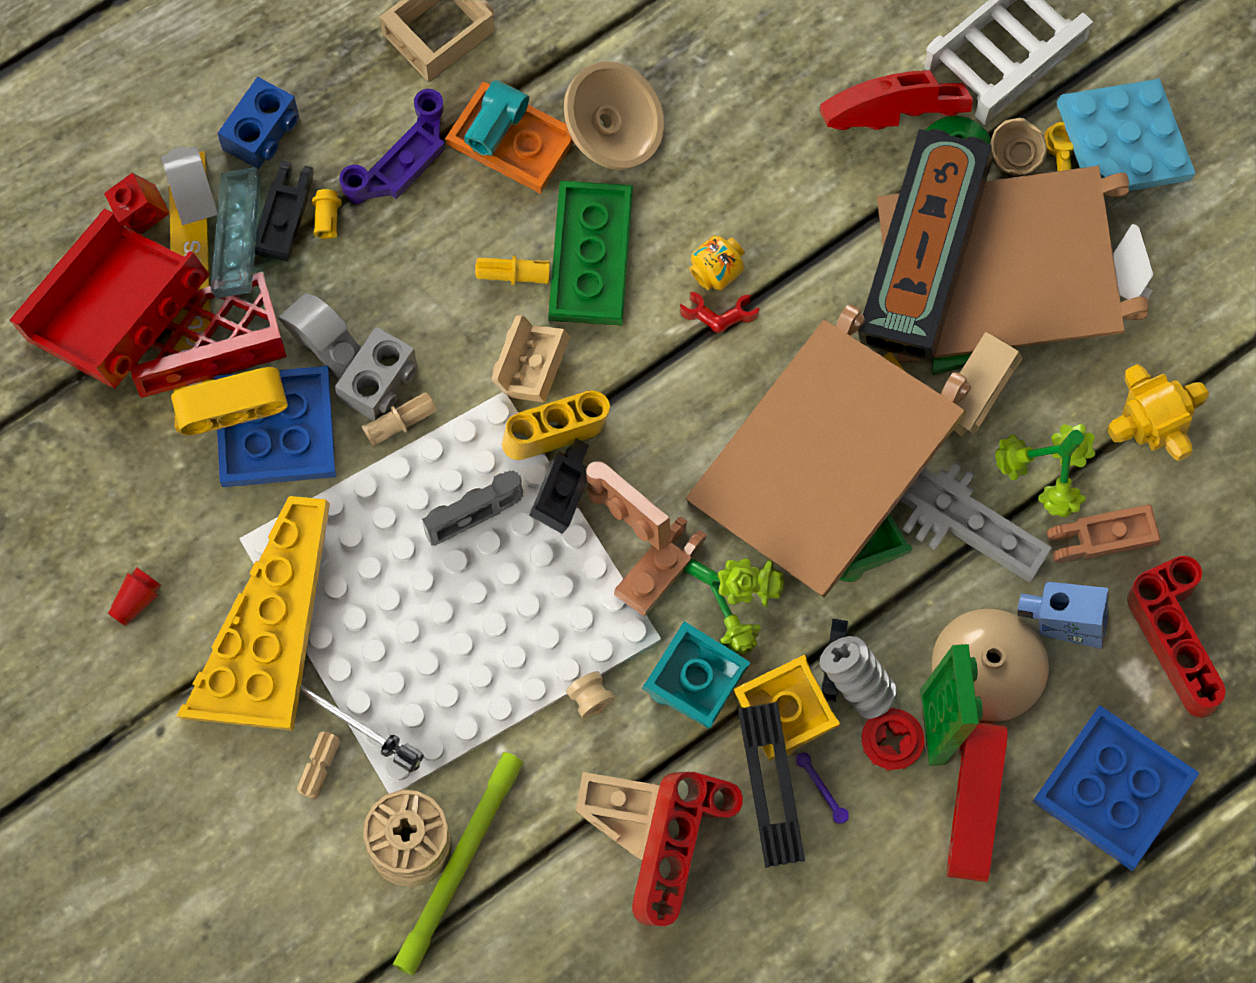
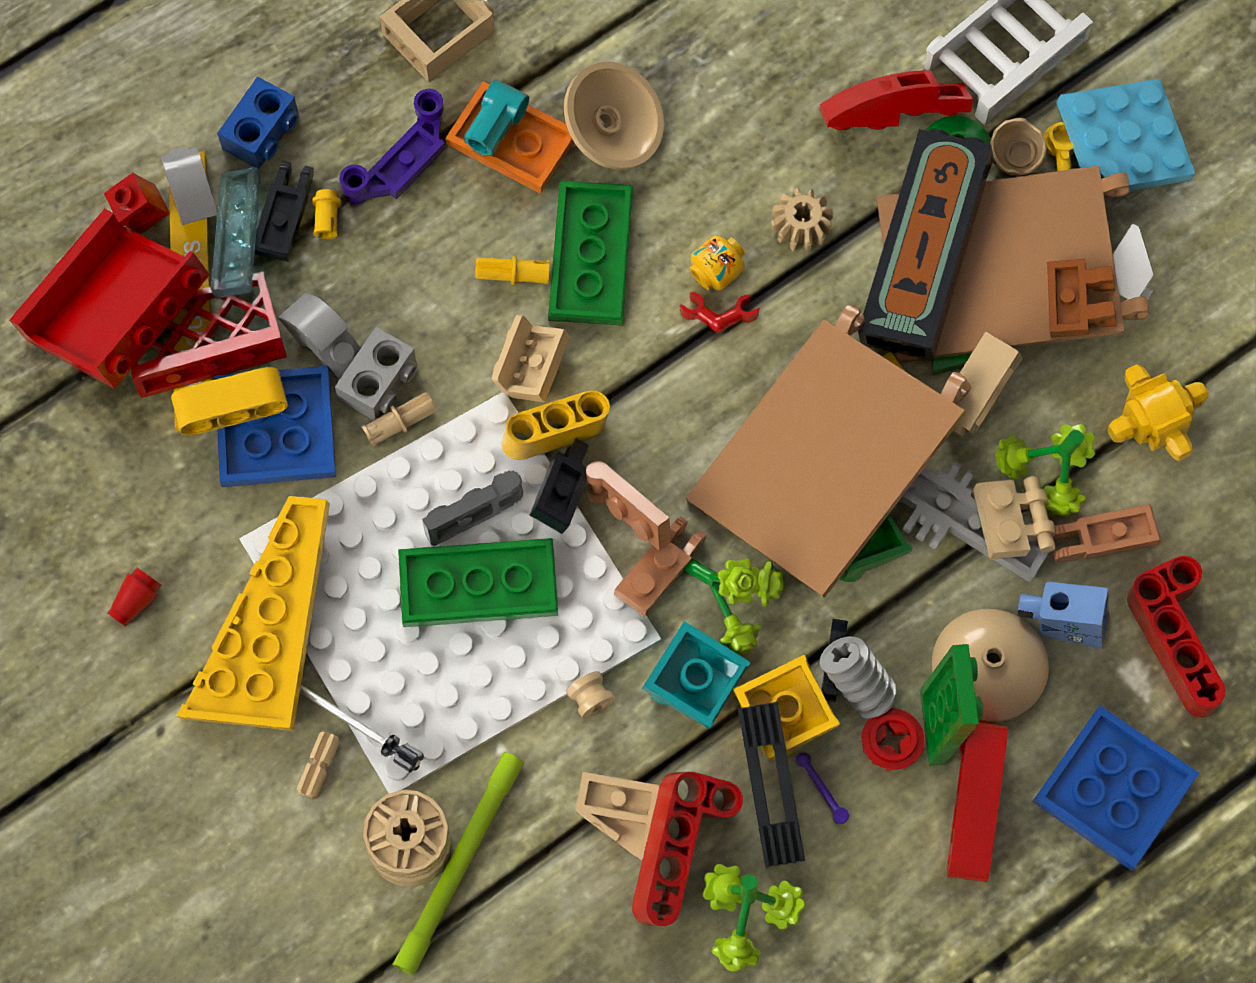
(477, 582): none -> green tile
(727, 888): none -> lime plant
(802, 207): none -> tan gear
(1003, 522): none -> tan plate
(1069, 297): none -> dark orange plate

